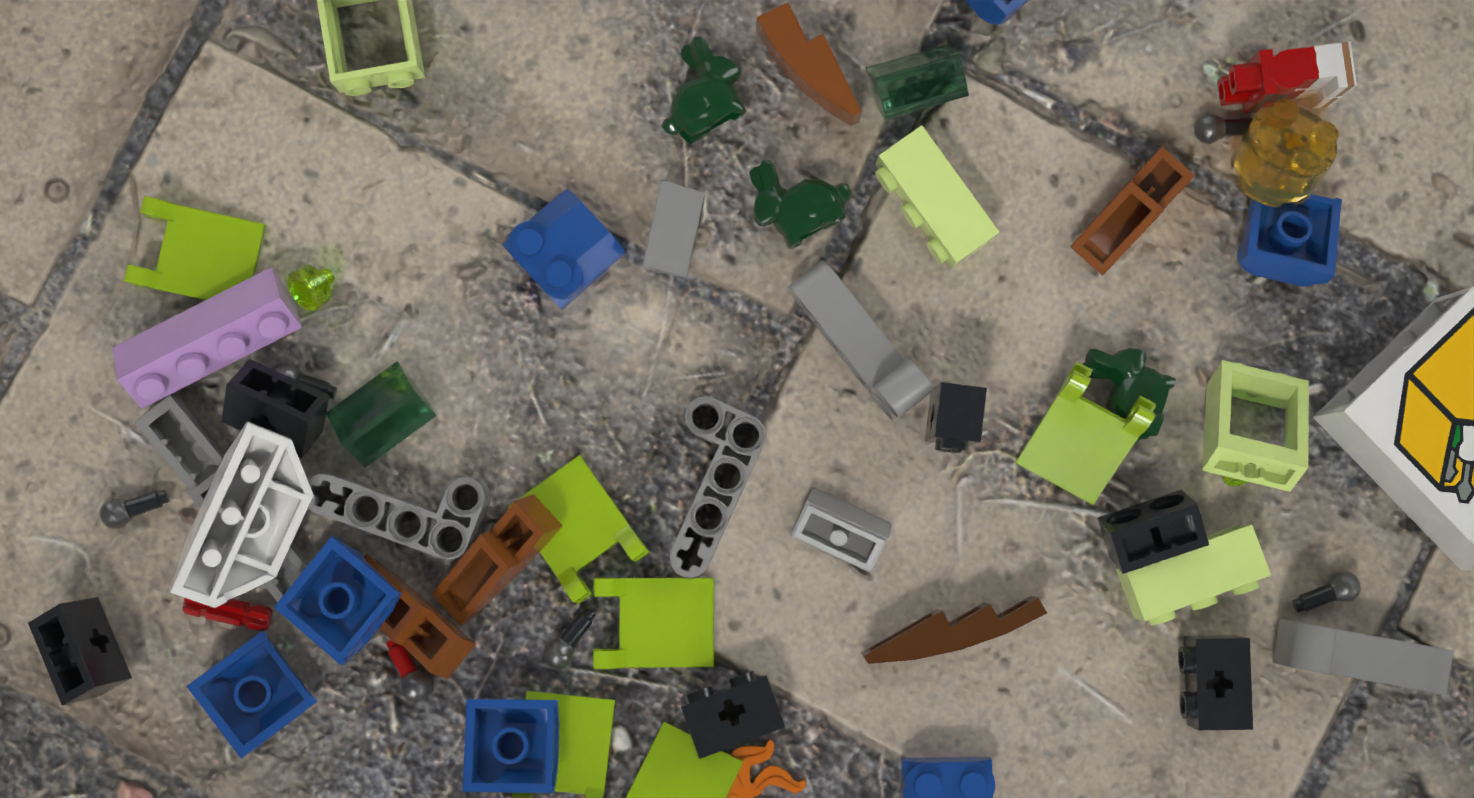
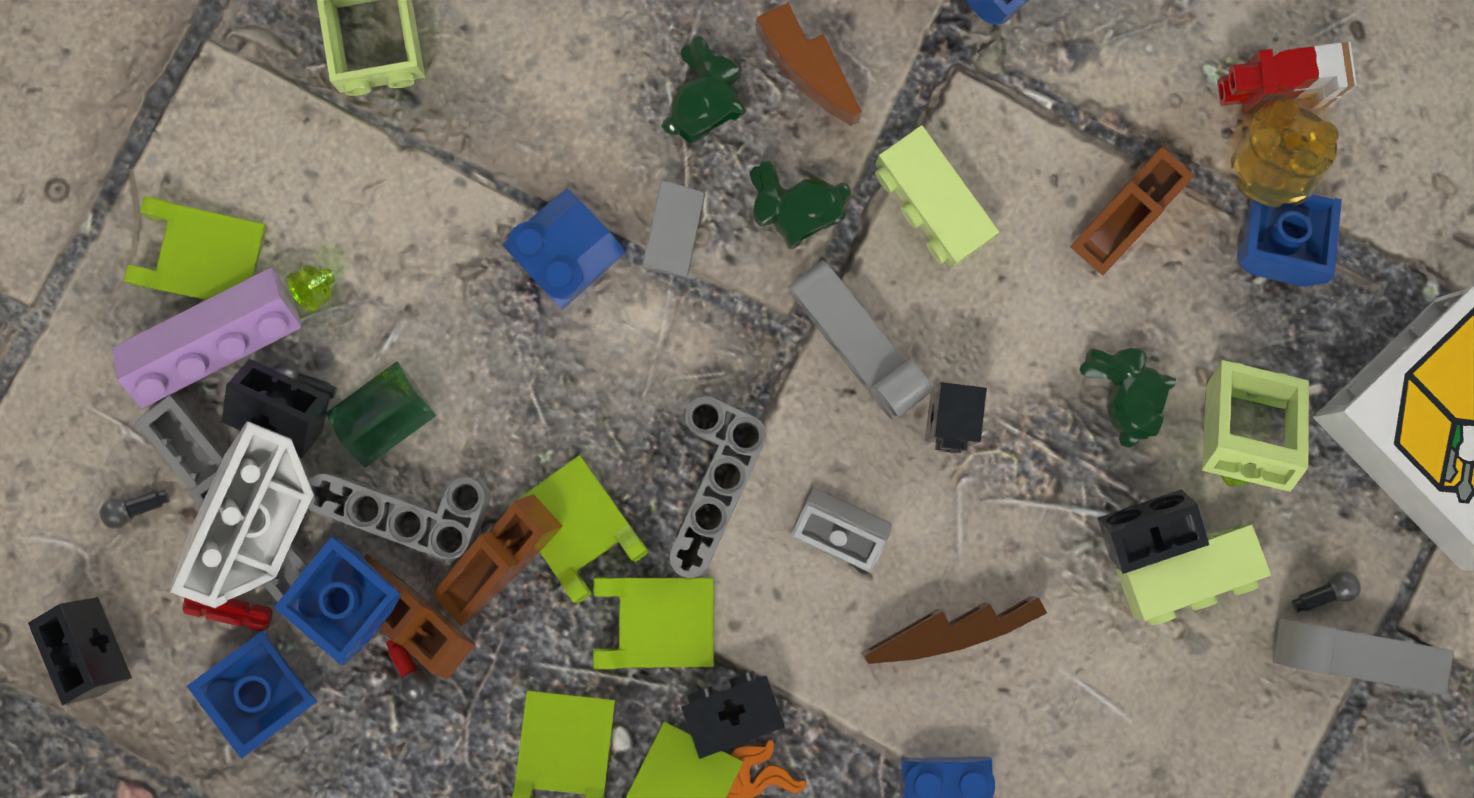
(511, 746): blue slope -> none
(559, 651): piece -> none
(918, 81): clear green brick -> none
(1082, 442): lime flag -> none
(1211, 128): flat silver piece -> none
(1226, 704): black brick -> none

